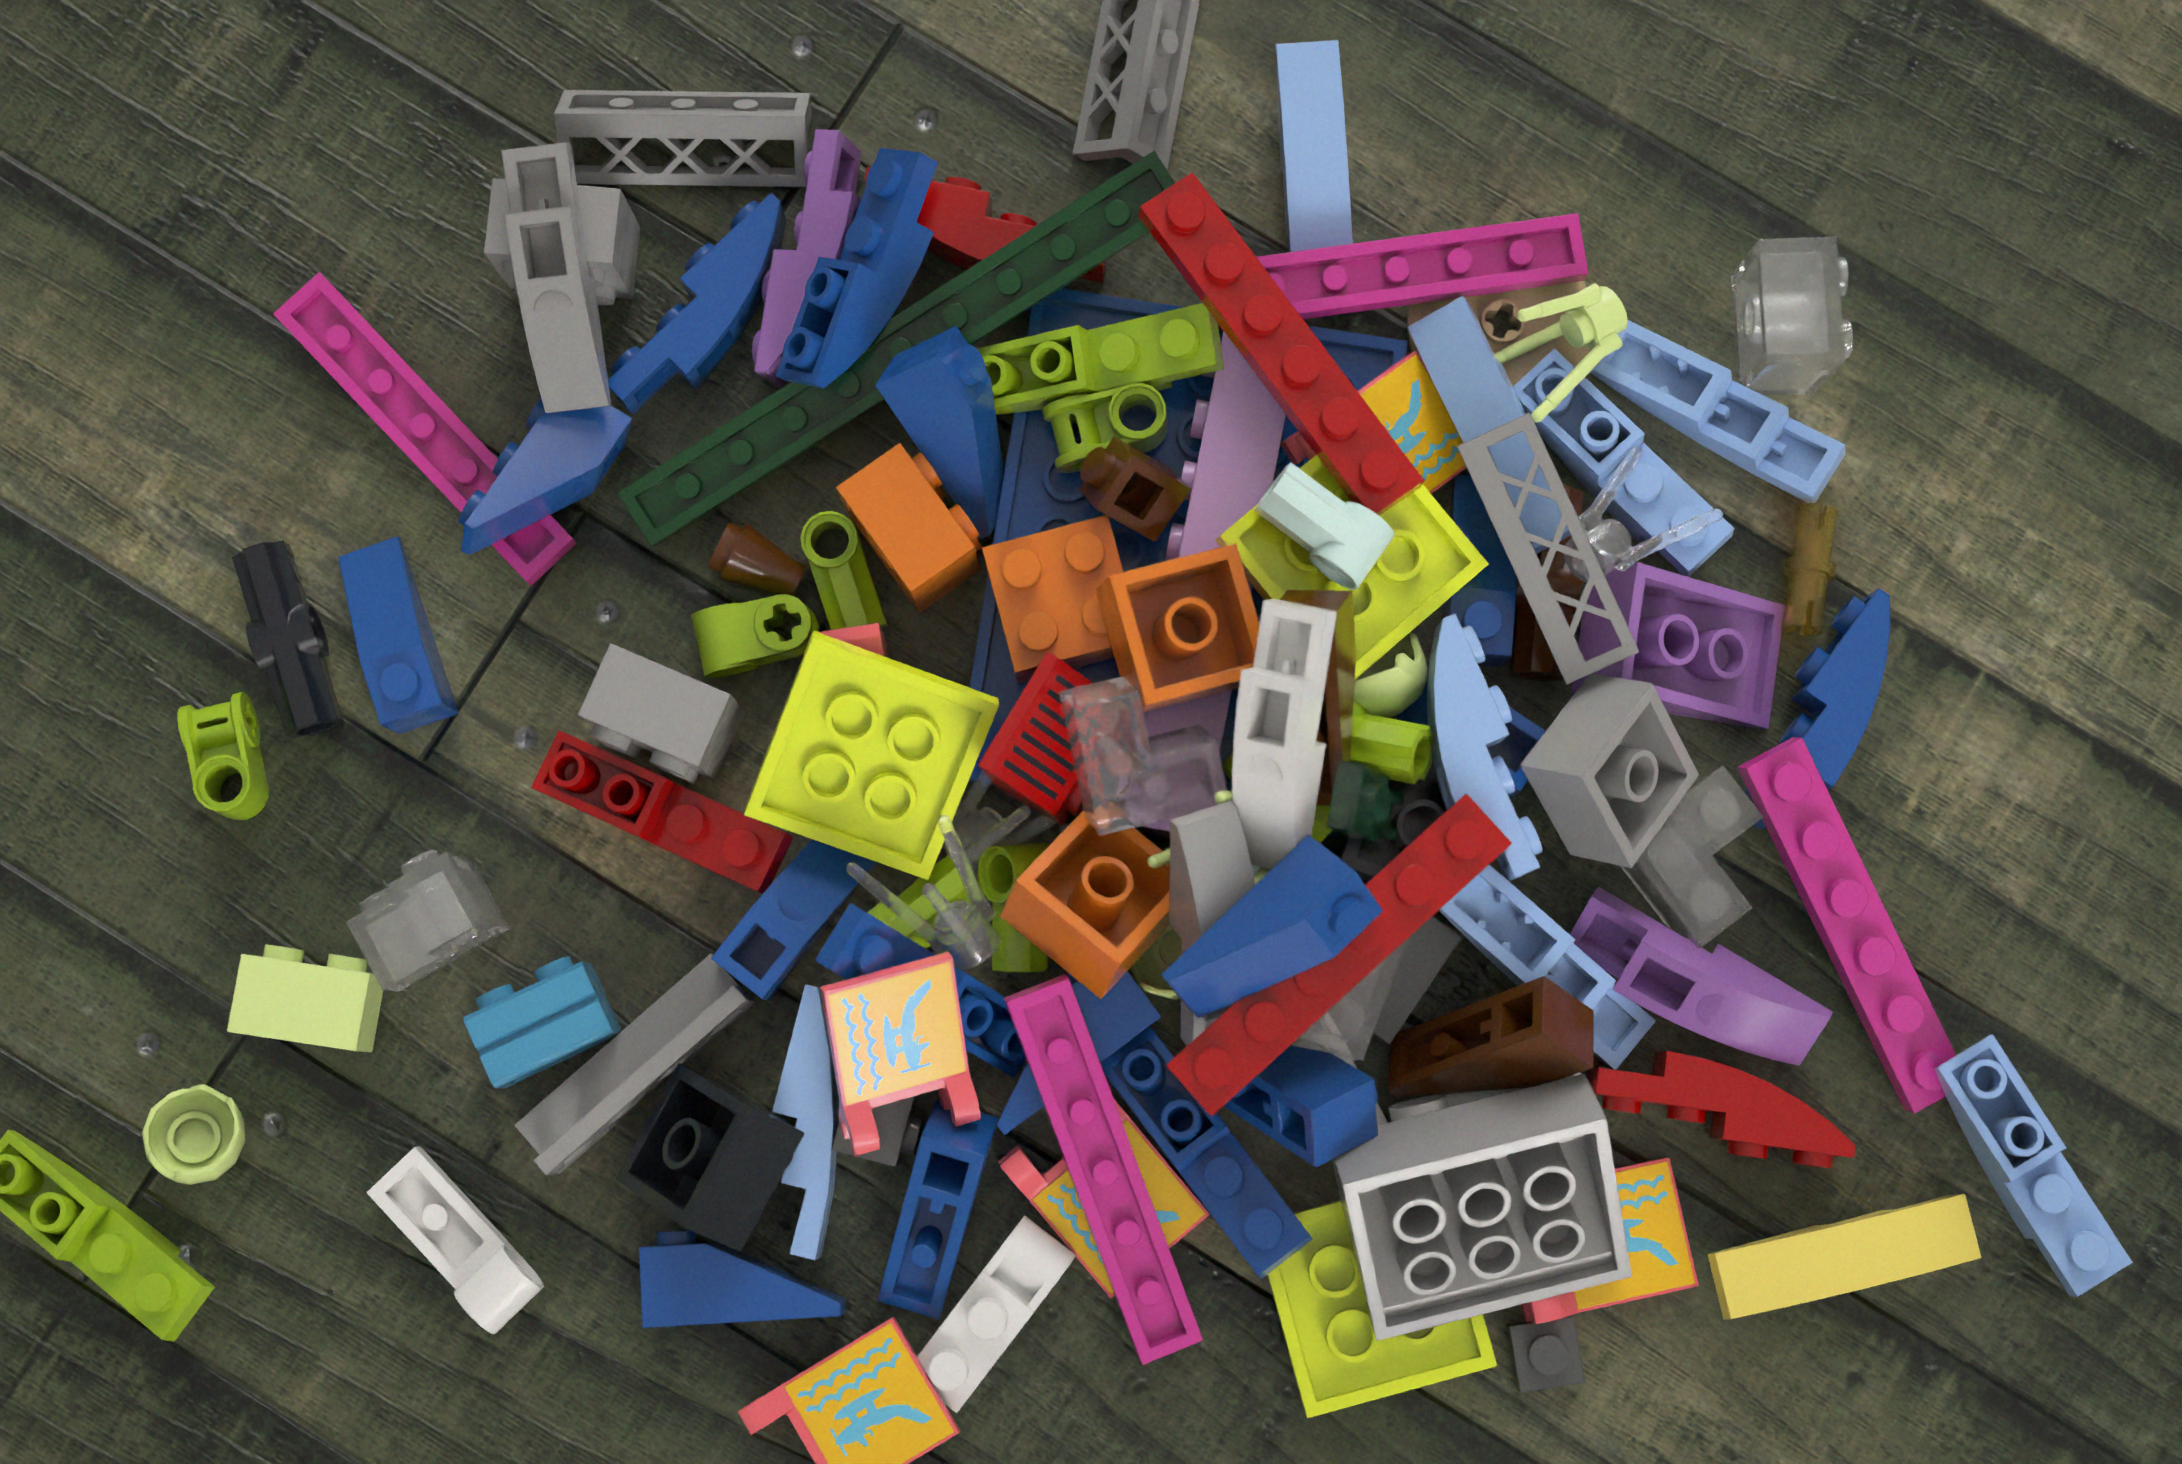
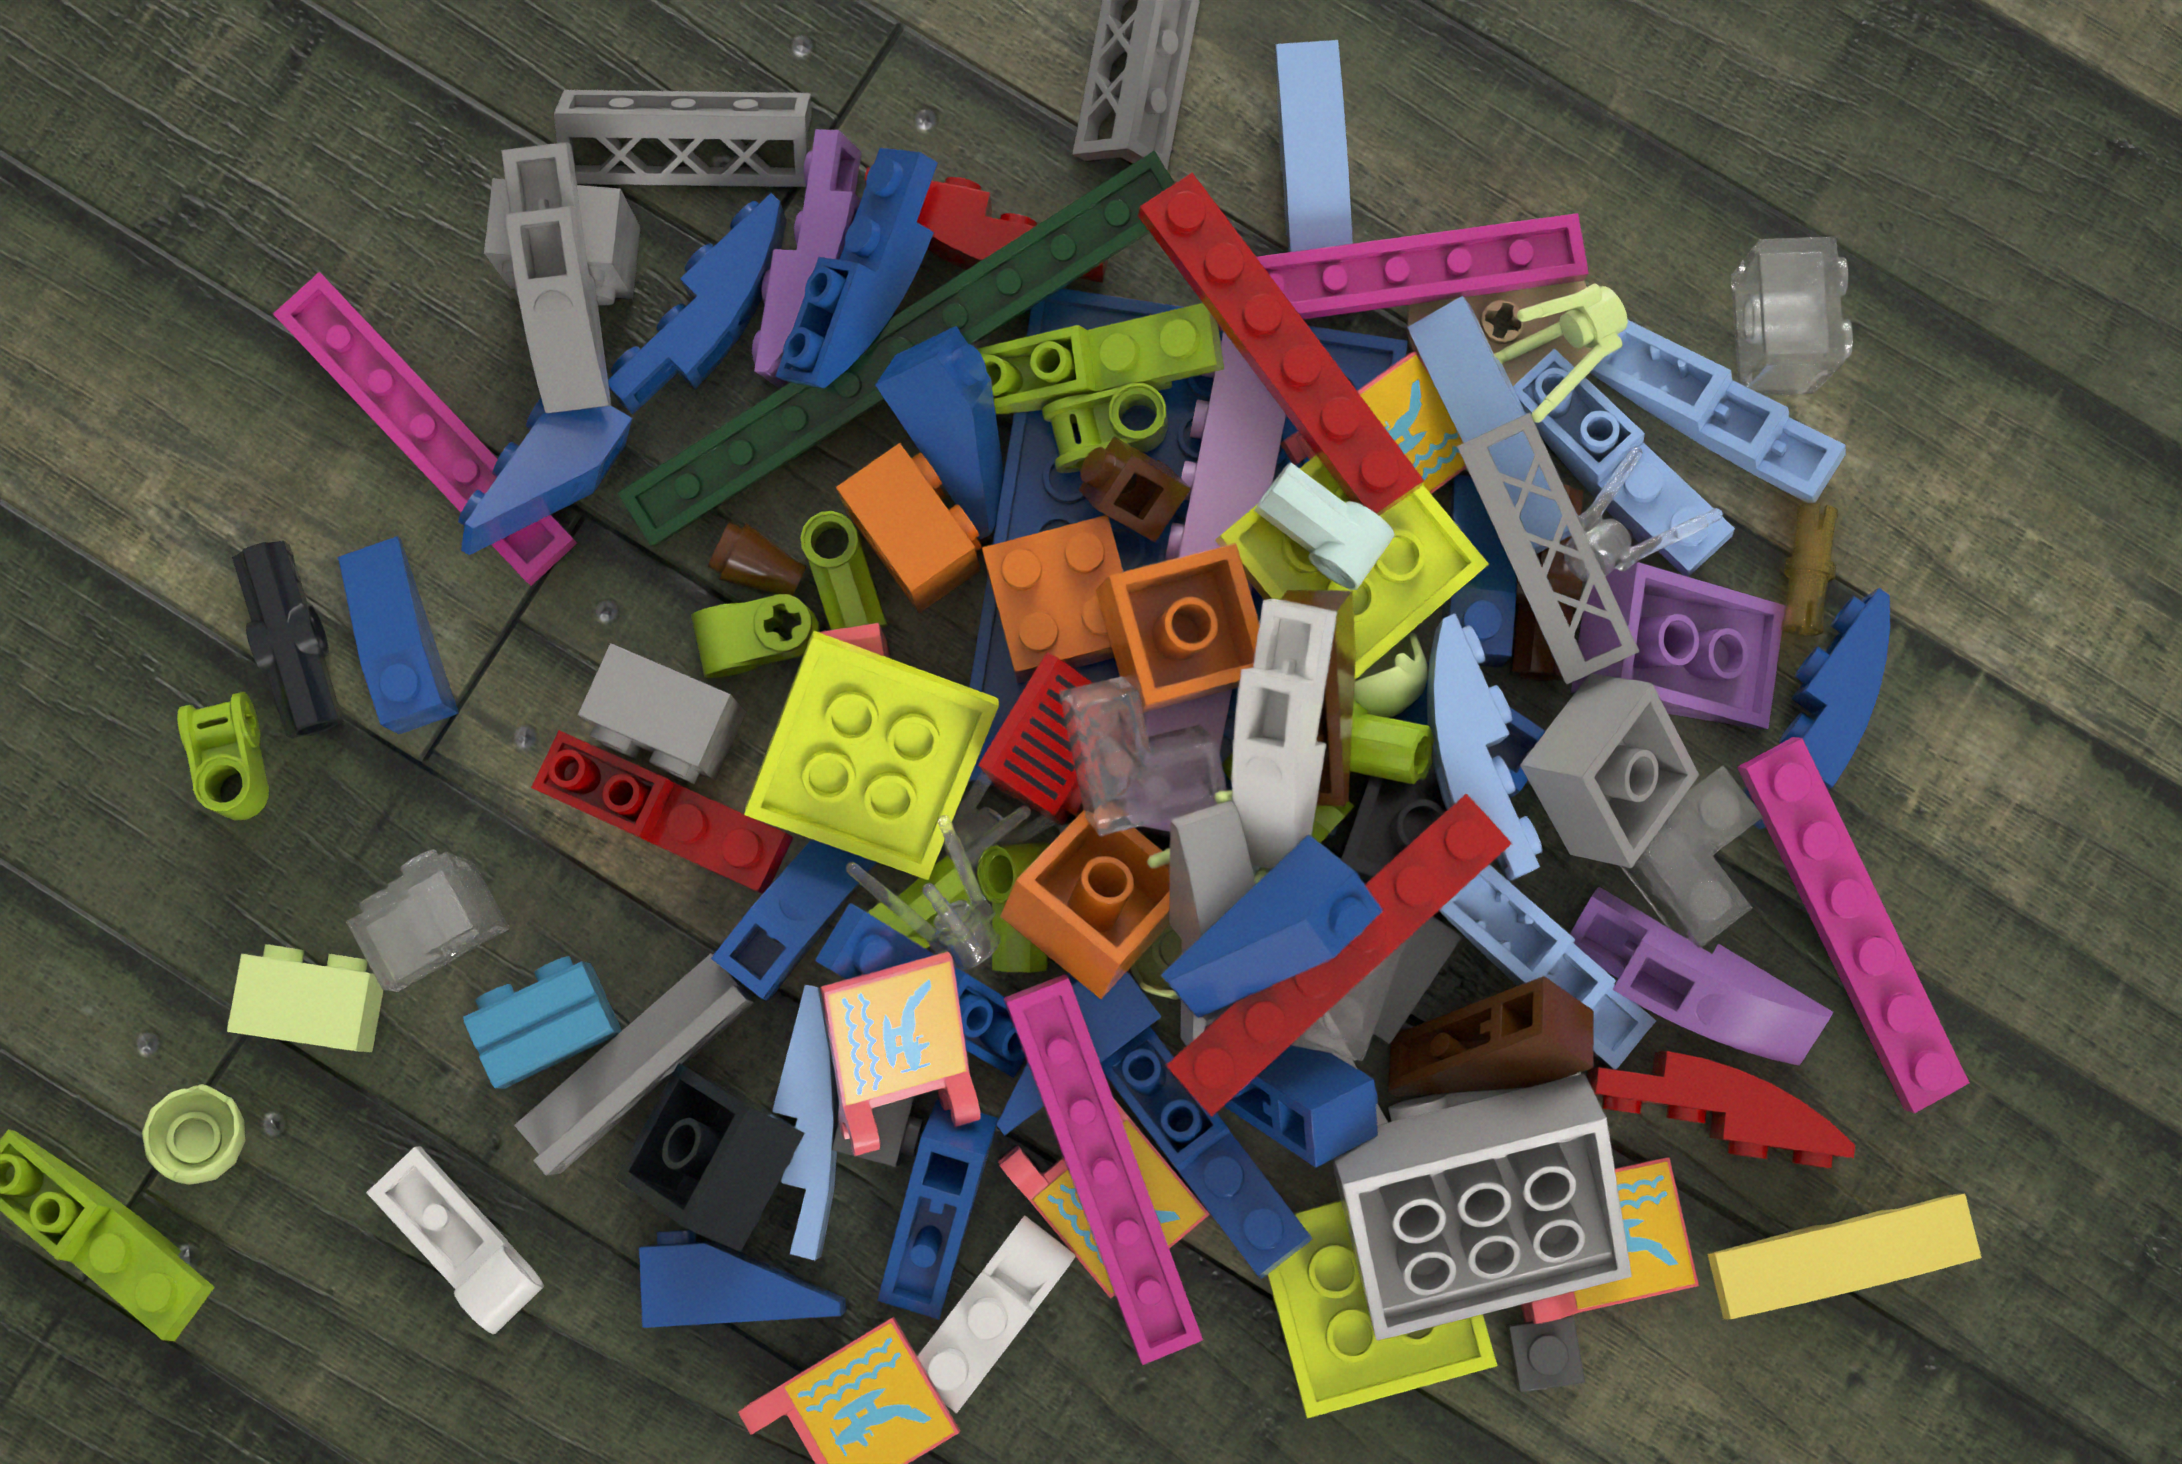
(1362, 803): clear green plate -> none
(2027, 1166): light blue slope -> none

